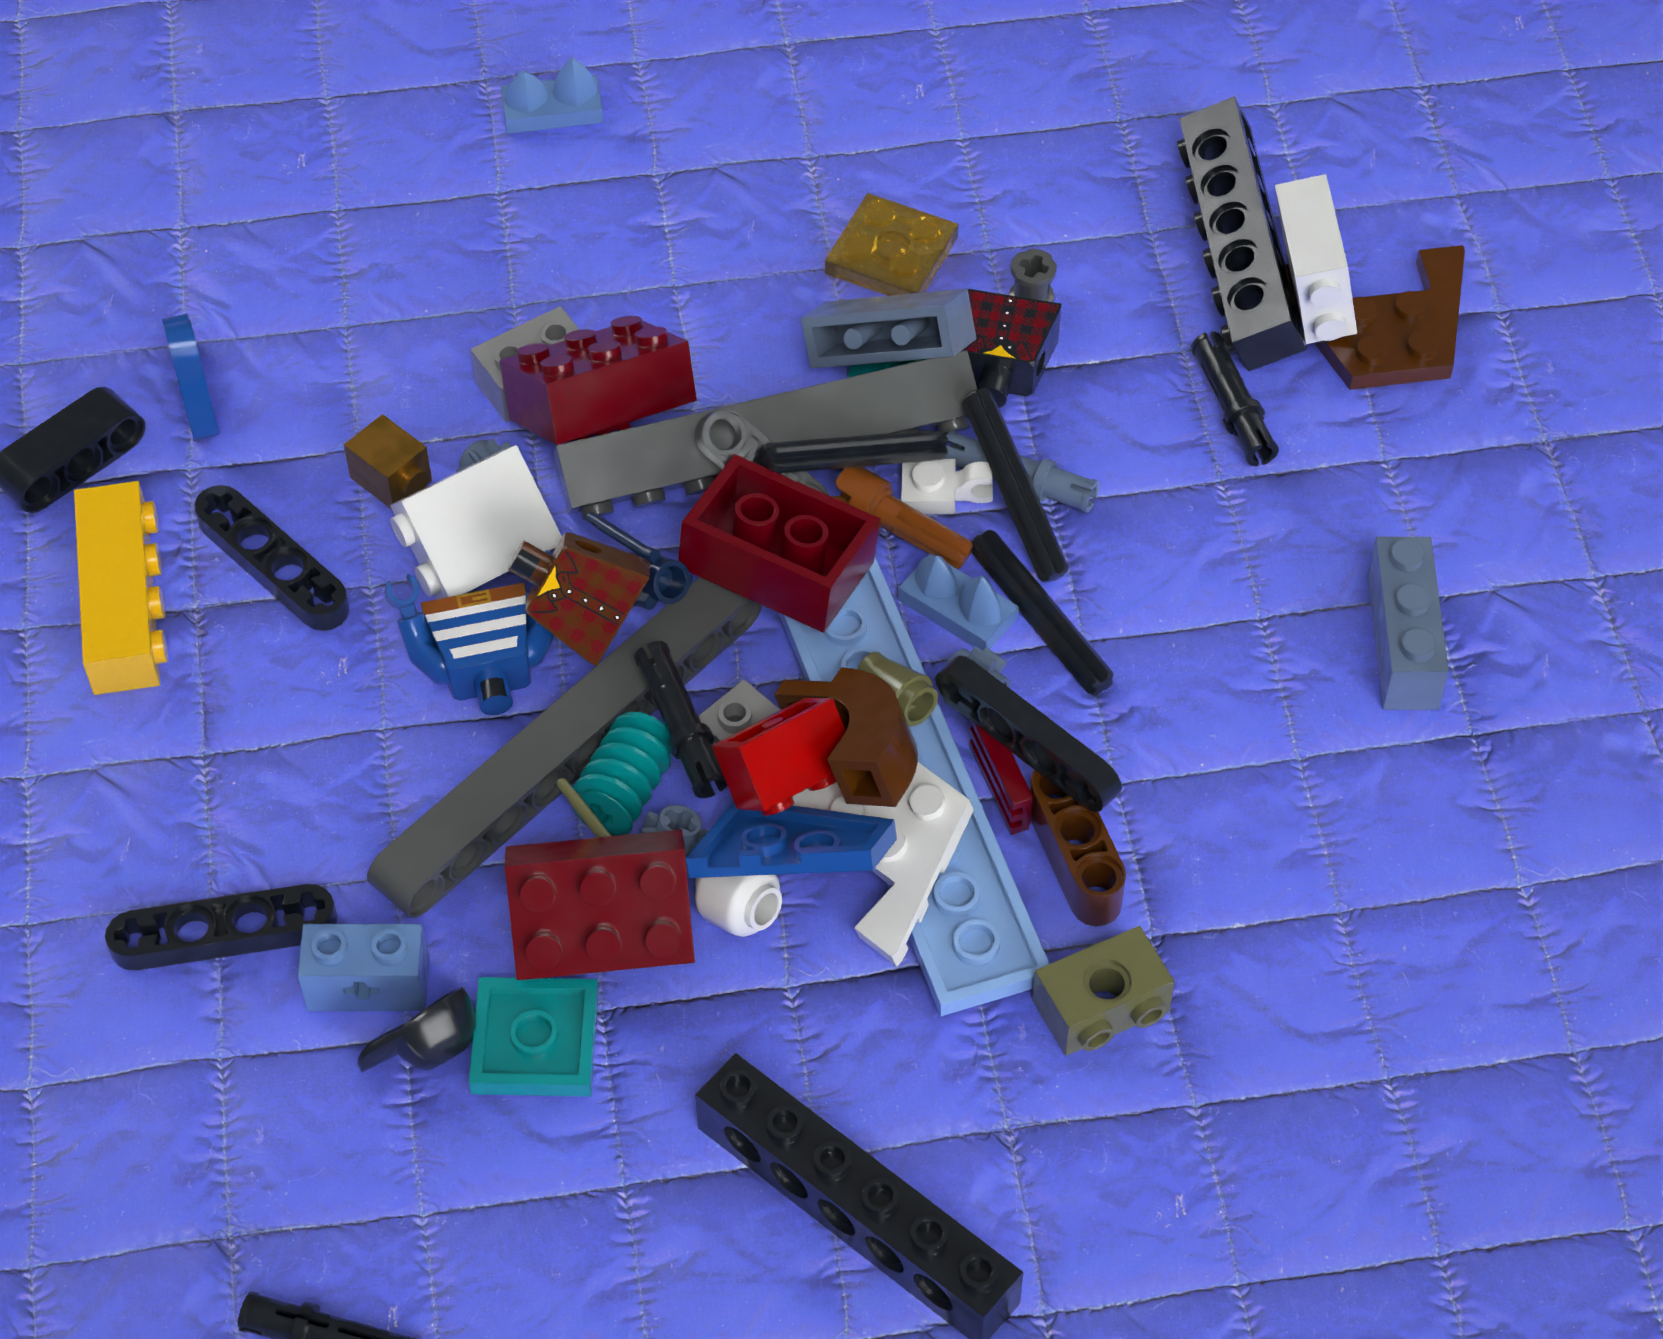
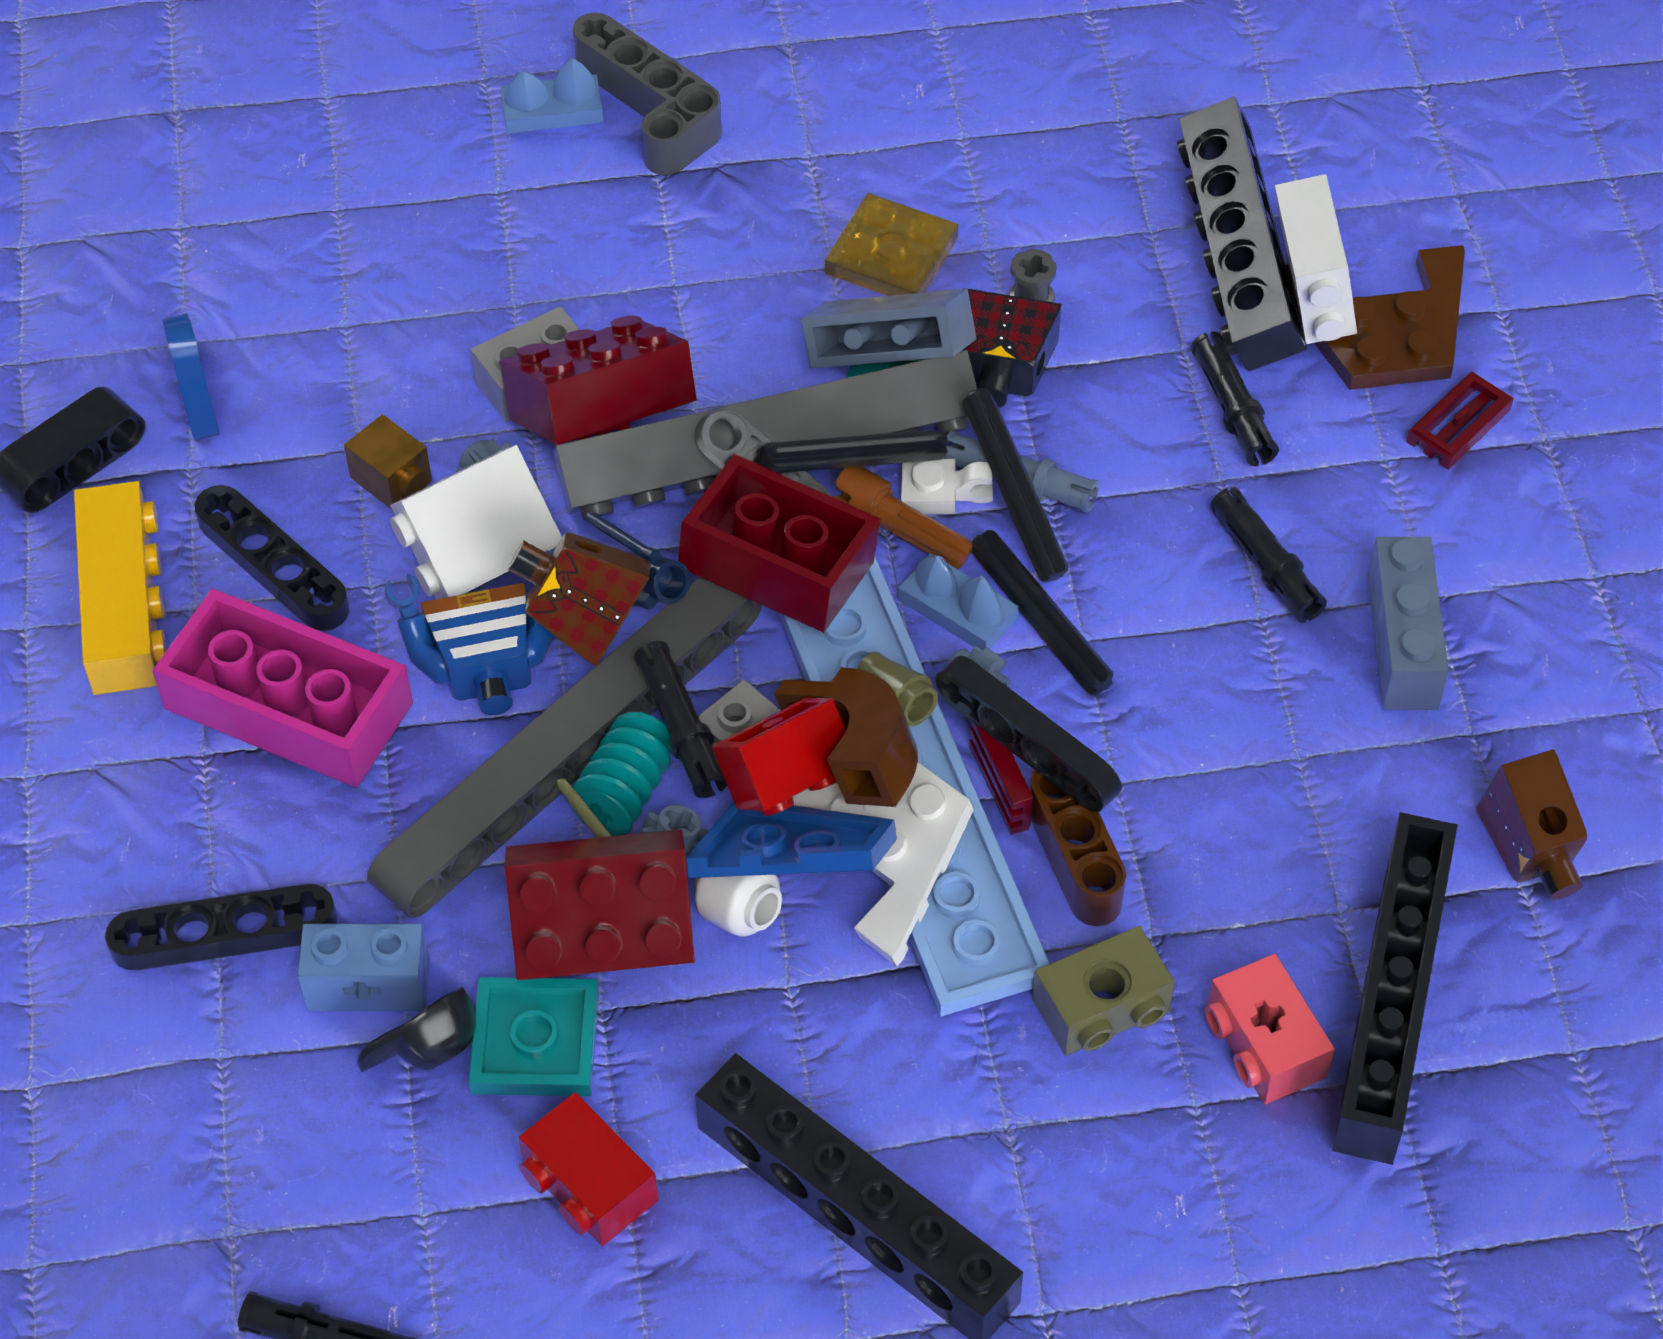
(284, 687): none -> dark pink brick
(587, 1170): none -> red brick
(676, 104): none -> dark grey beam
(1268, 1029): none -> coral brick
(1280, 569): none -> black pin
(1395, 989): none -> black brick
(1465, 441): none -> dark red tile
(1535, 822): none -> reddish brown torso

